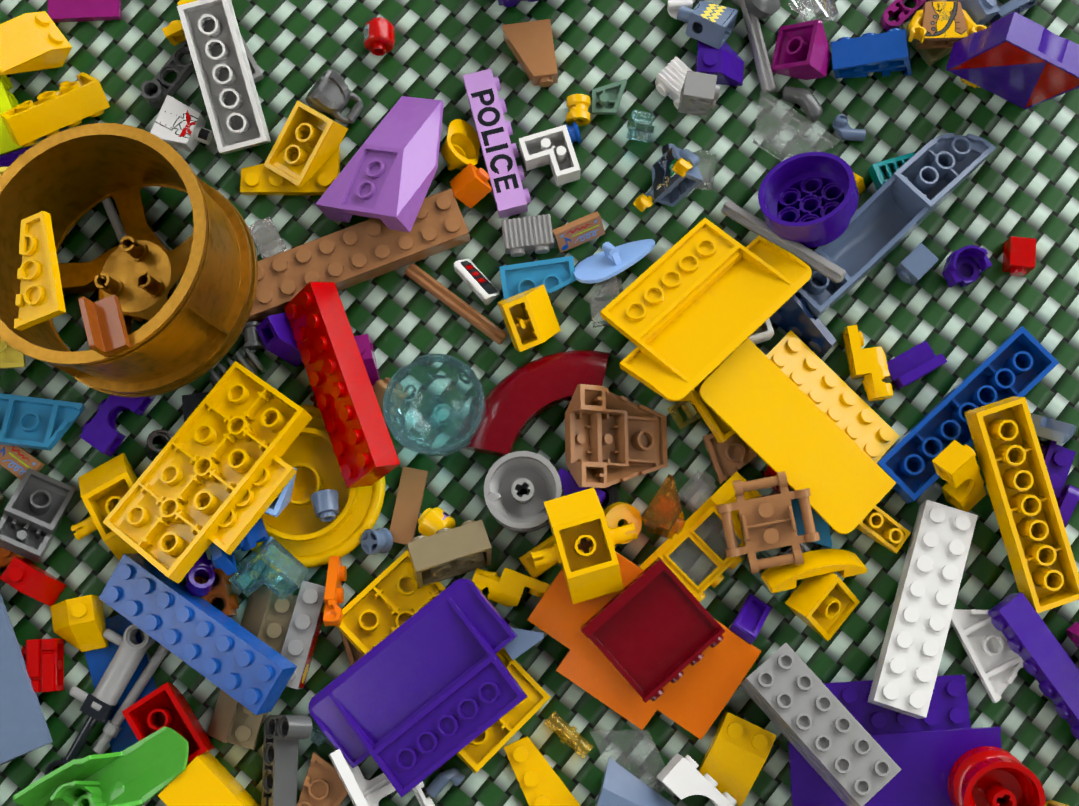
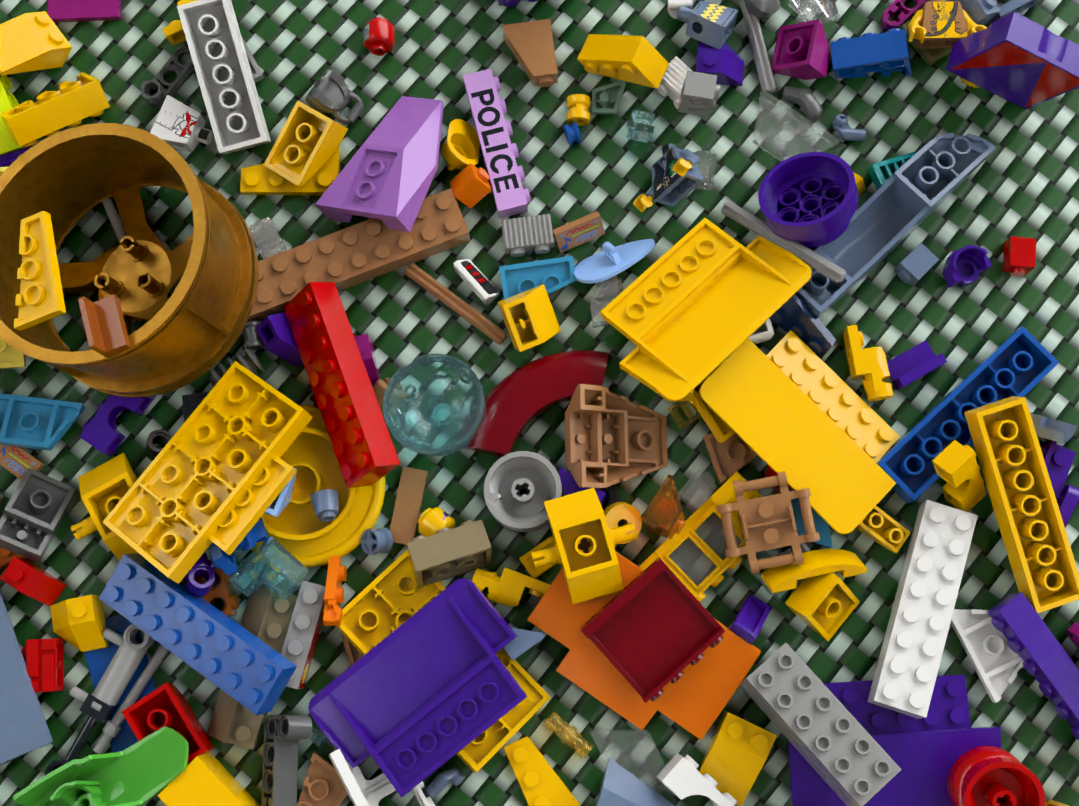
(551, 148): white brick -> none
(623, 58): none -> yellow wedge

